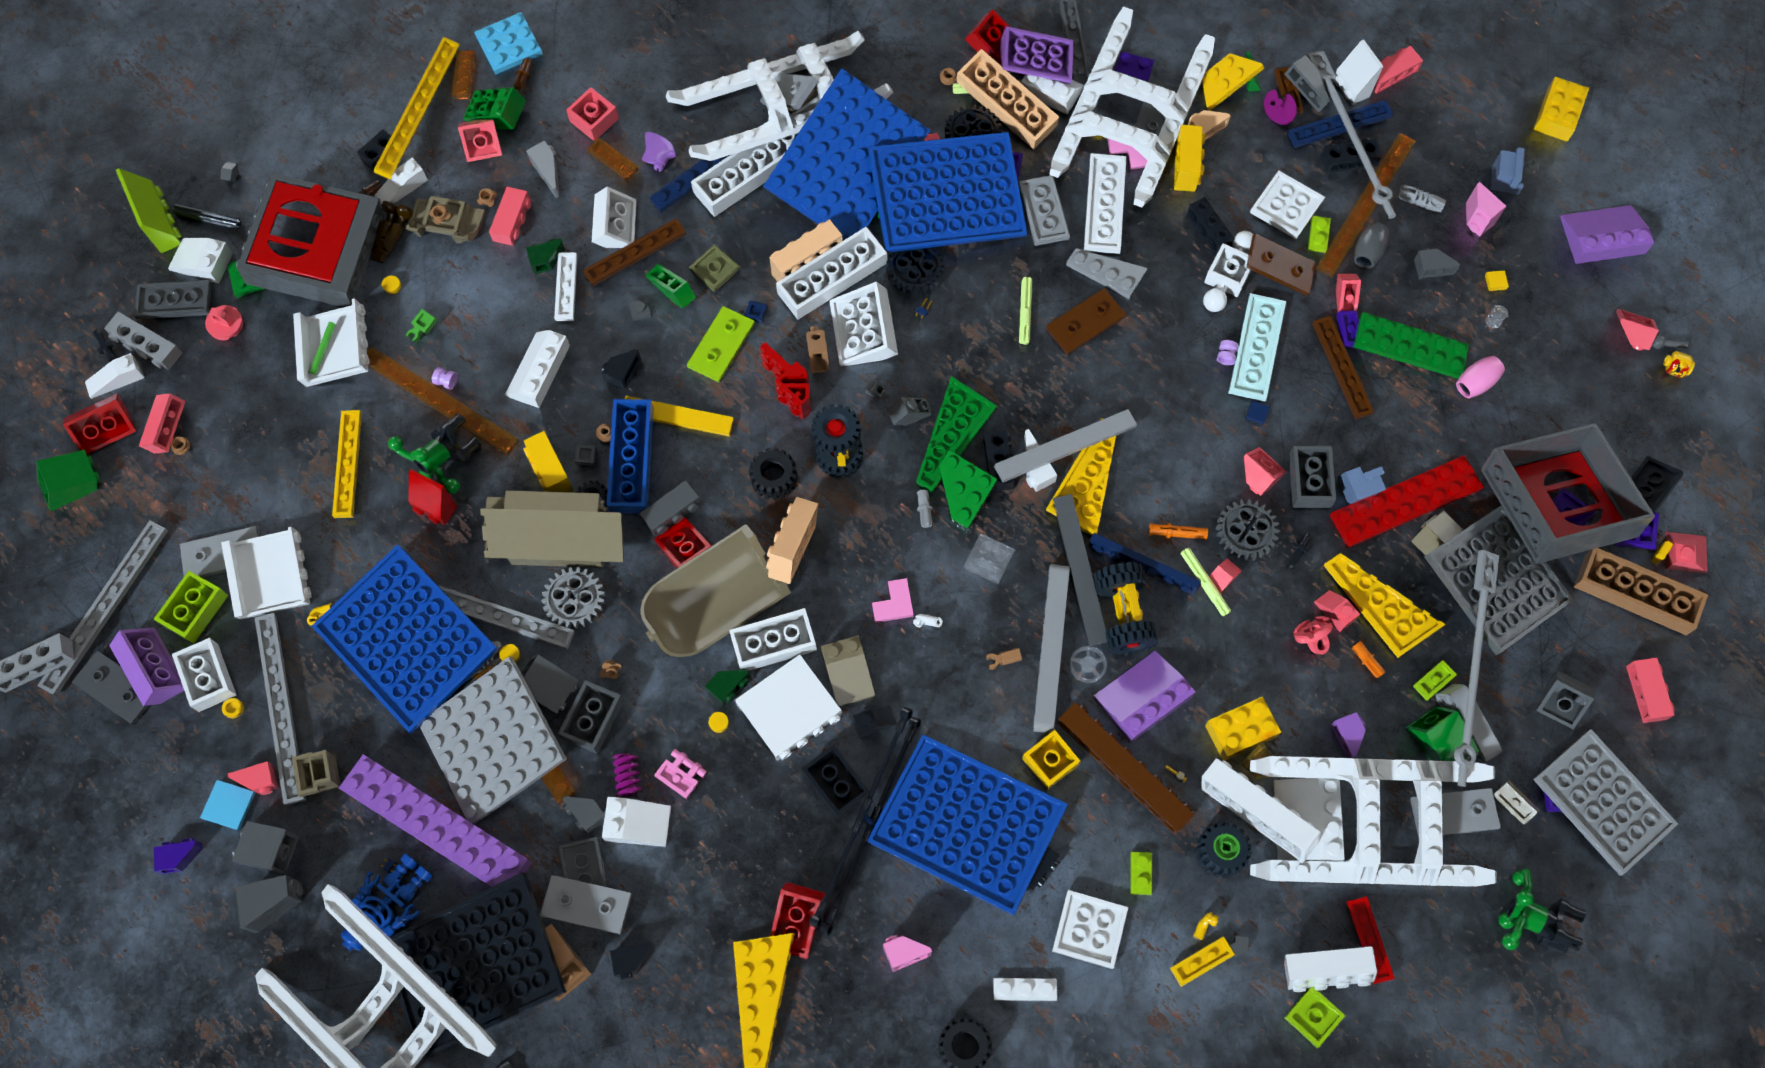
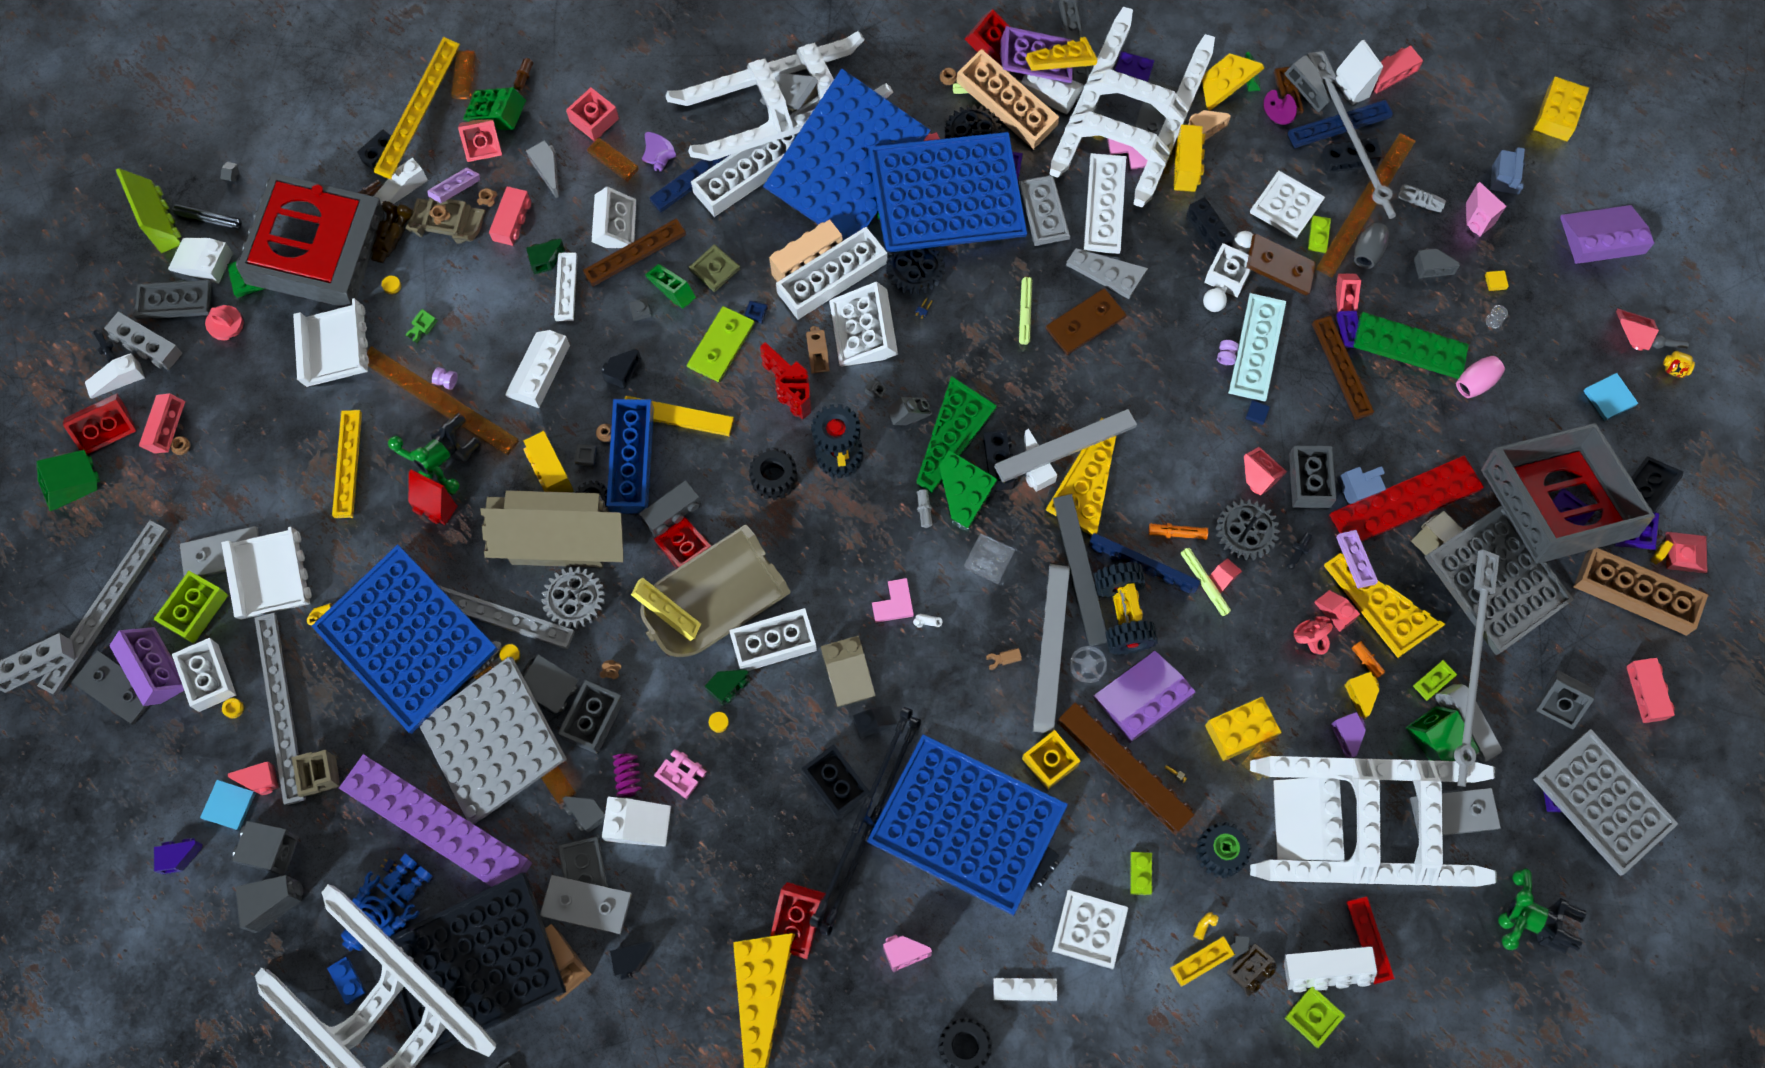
(322, 348): bright green bar -> none
(346, 980): none -> blue plate
(453, 185): none -> lavender plate
(508, 43): medium azure plate -> none
(666, 609): none -> light yellow plate
(789, 707): white panel -> none
(792, 540): light nougat brick -> none
(1066, 56): none -> yellow wing
(1252, 969): none -> dark brown bracket
(1260, 810): white brick -> none
(1357, 559): none -> lavender plate
(1363, 693): none -> yellow slope
(1516, 802): plate -> none
(1610, 396): none -> medium azure tile

